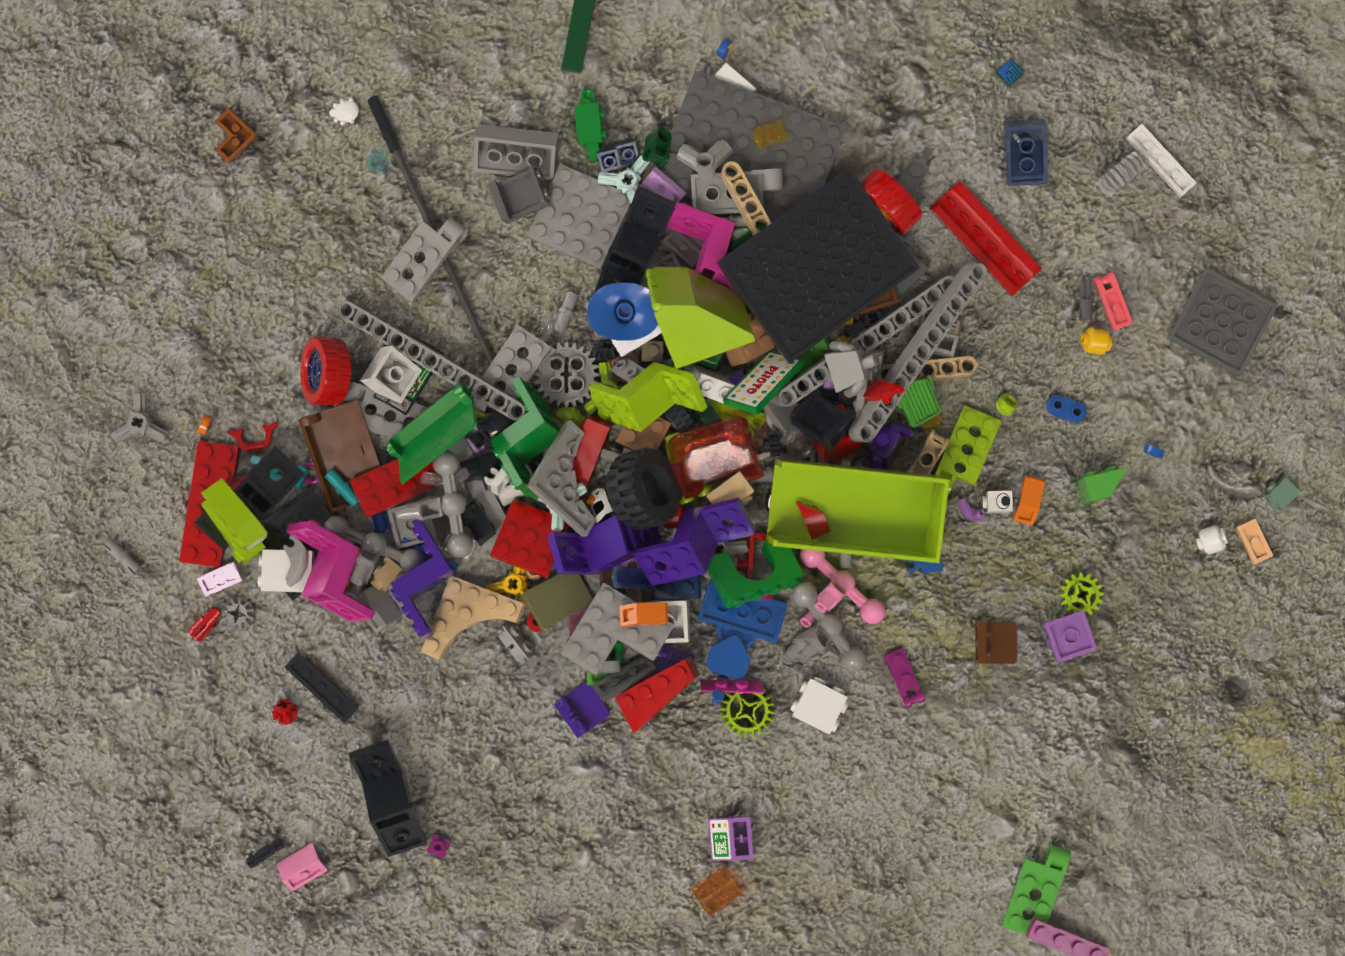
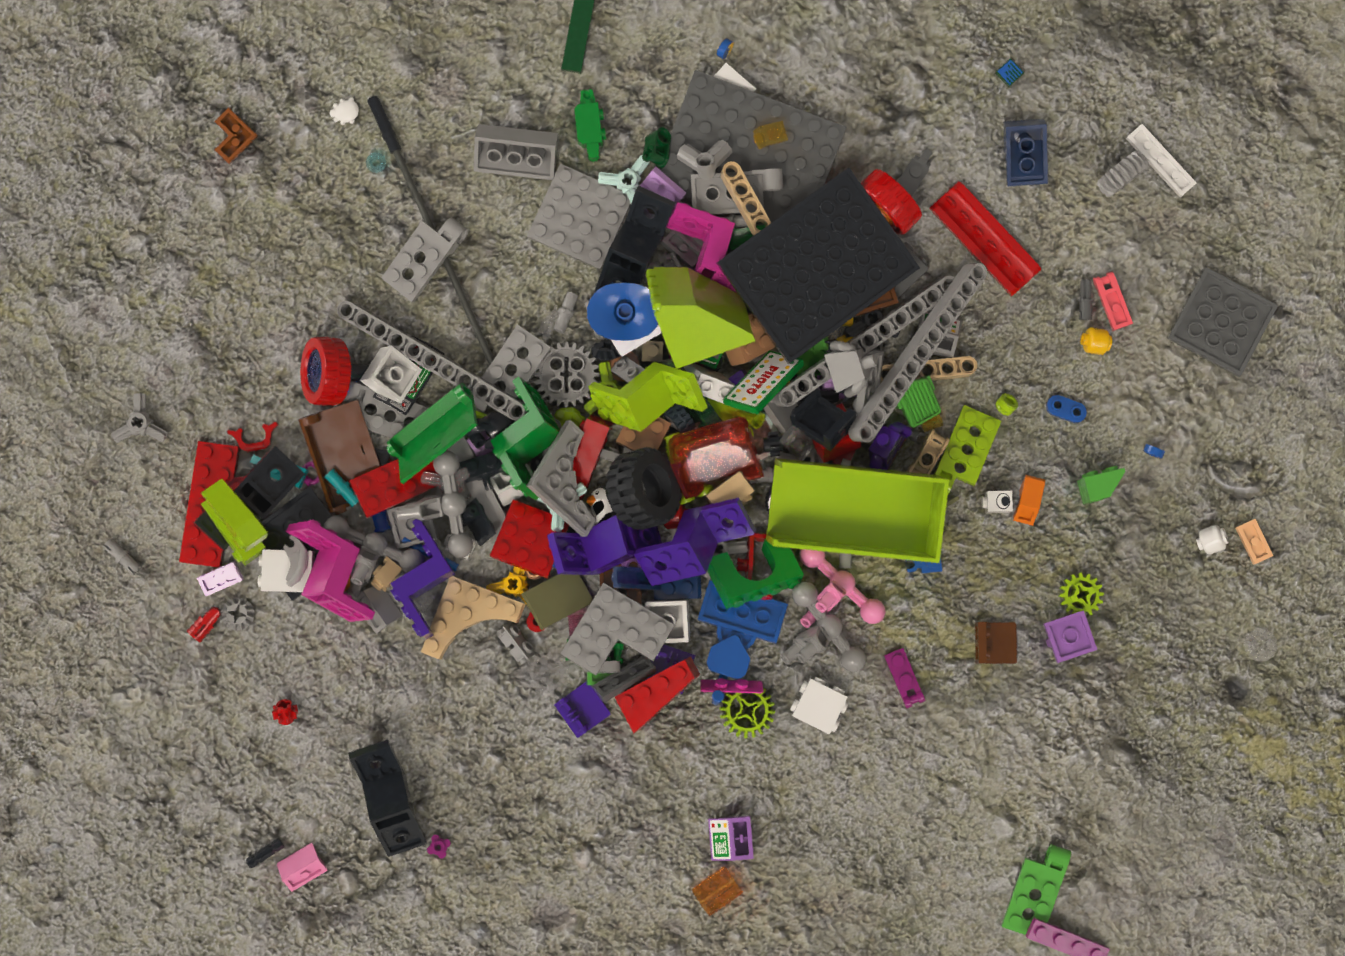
(205, 424): orange tile -> none
(321, 687): black plate -> none
(498, 482): white tile -> none
(520, 195): dark grey panel -> none
(617, 155): dark blue slope -> none
(644, 614): orange slope -> none
(814, 520): red slope -> none
(882, 391): red slope -> none
(969, 512): medium lavender arm -> none
(1281, 494): sand green brick -> none

